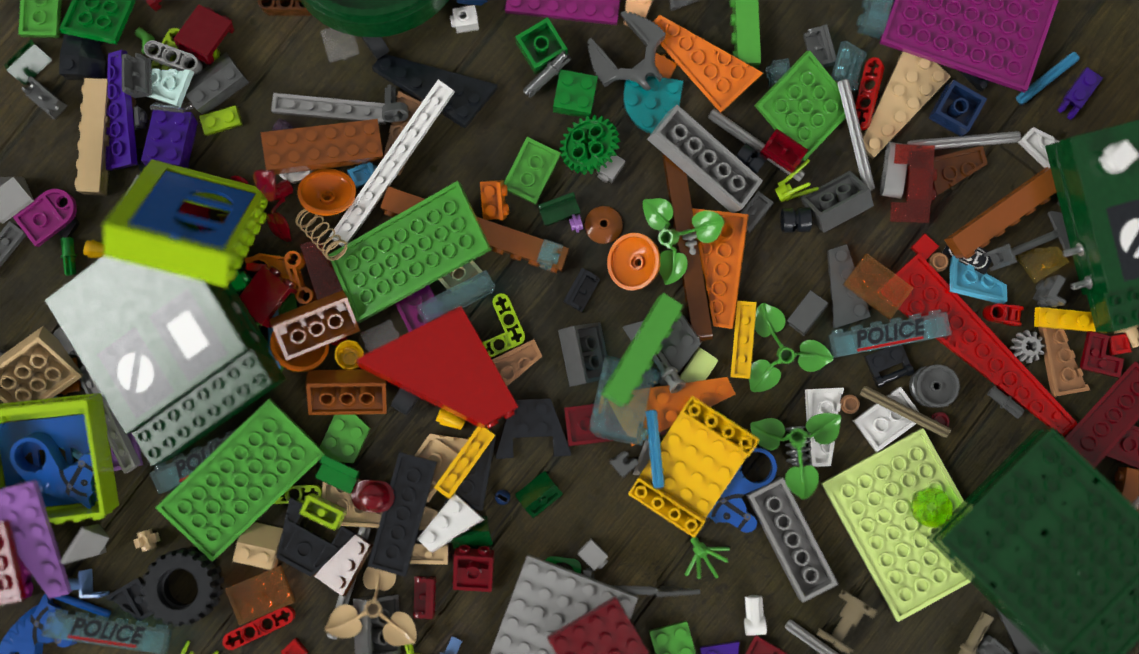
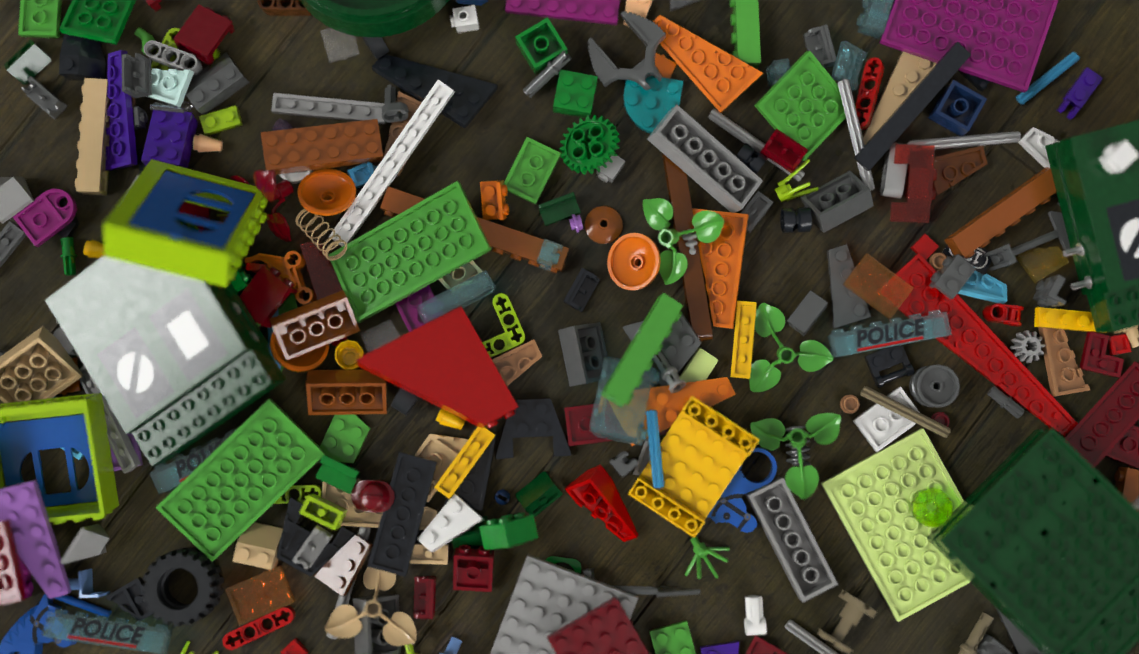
(56, 477): blue animal -> none
(146, 540): tan gear -> none
(206, 144): none -> light nougat cone
(312, 547): none -> light grey hinge
(508, 531): none -> green brick
(593, 554): light grey brick -> none
(600, 496): none -> red wedge
(819, 402): white wing -> none
(912, 106): none -> black tile
(952, 275): none -> dark grey bracket

